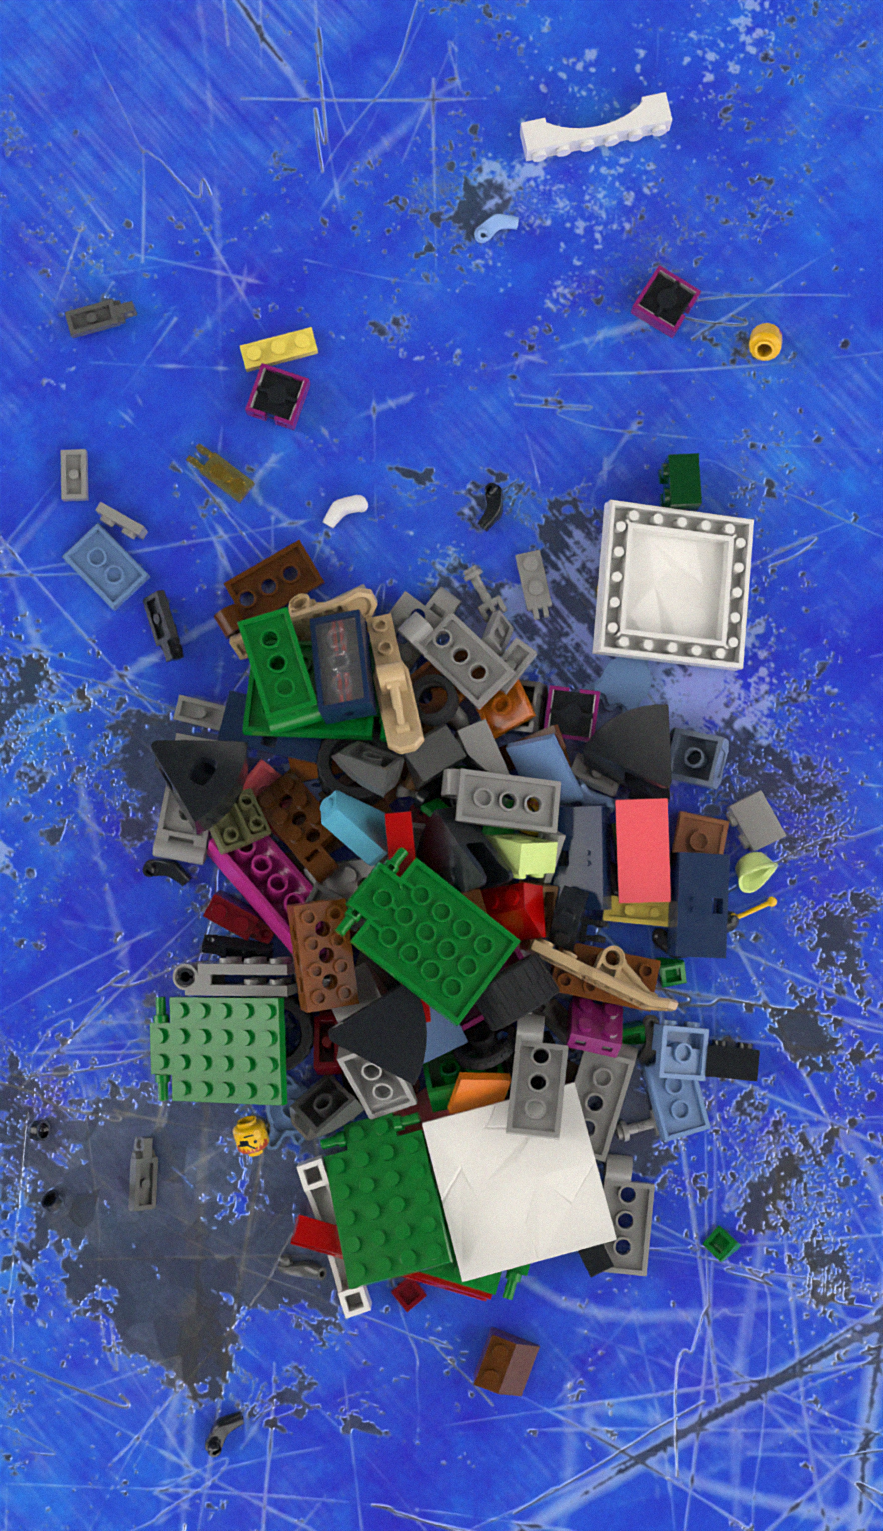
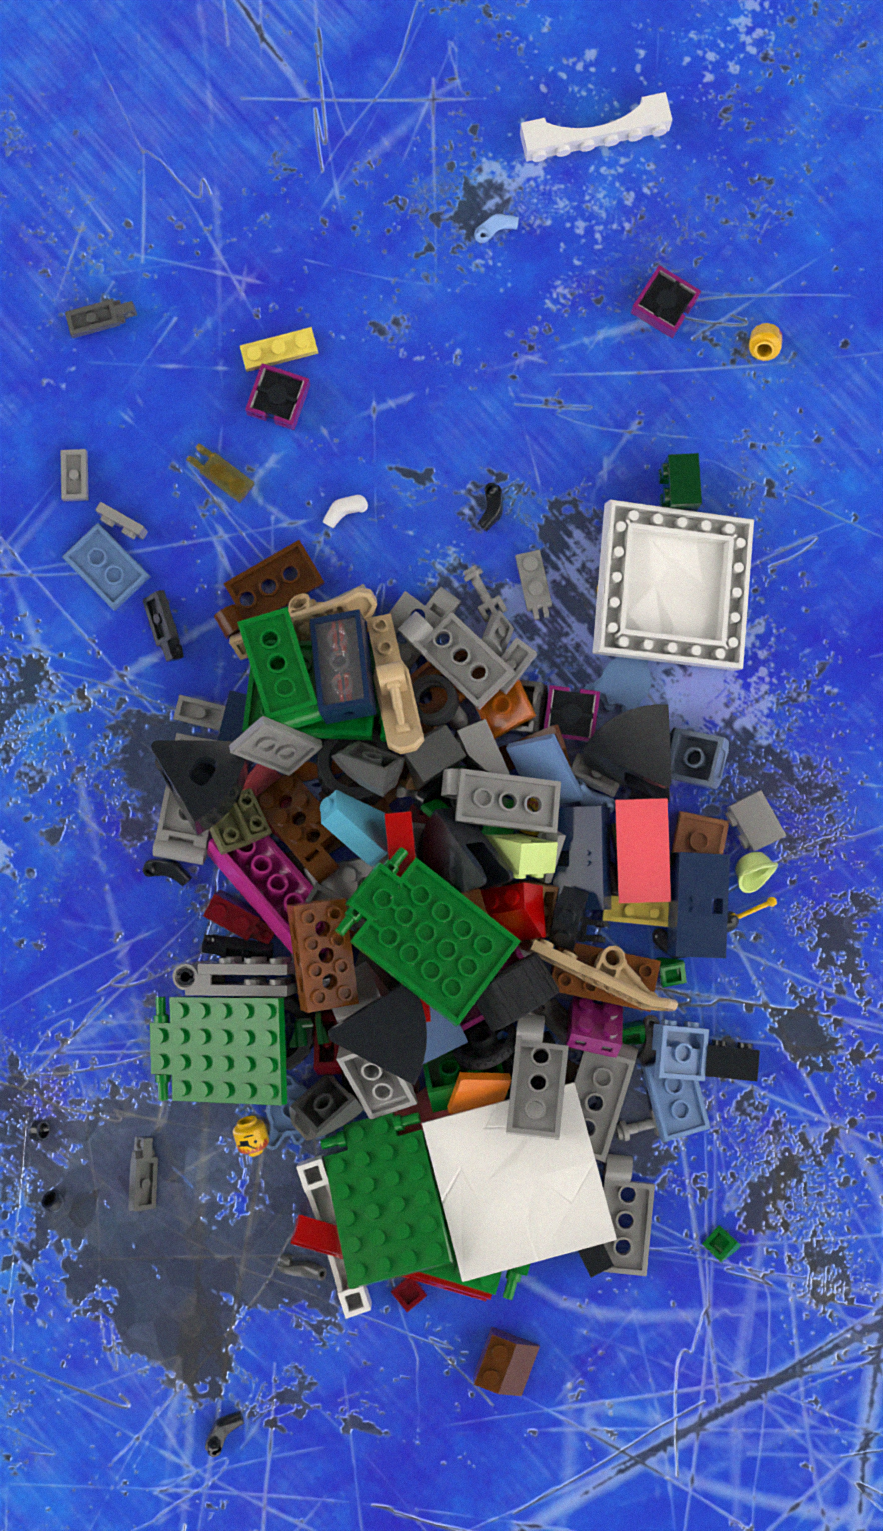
(275, 746): none -> light grey tile
(301, 1024): none -> dark green piece

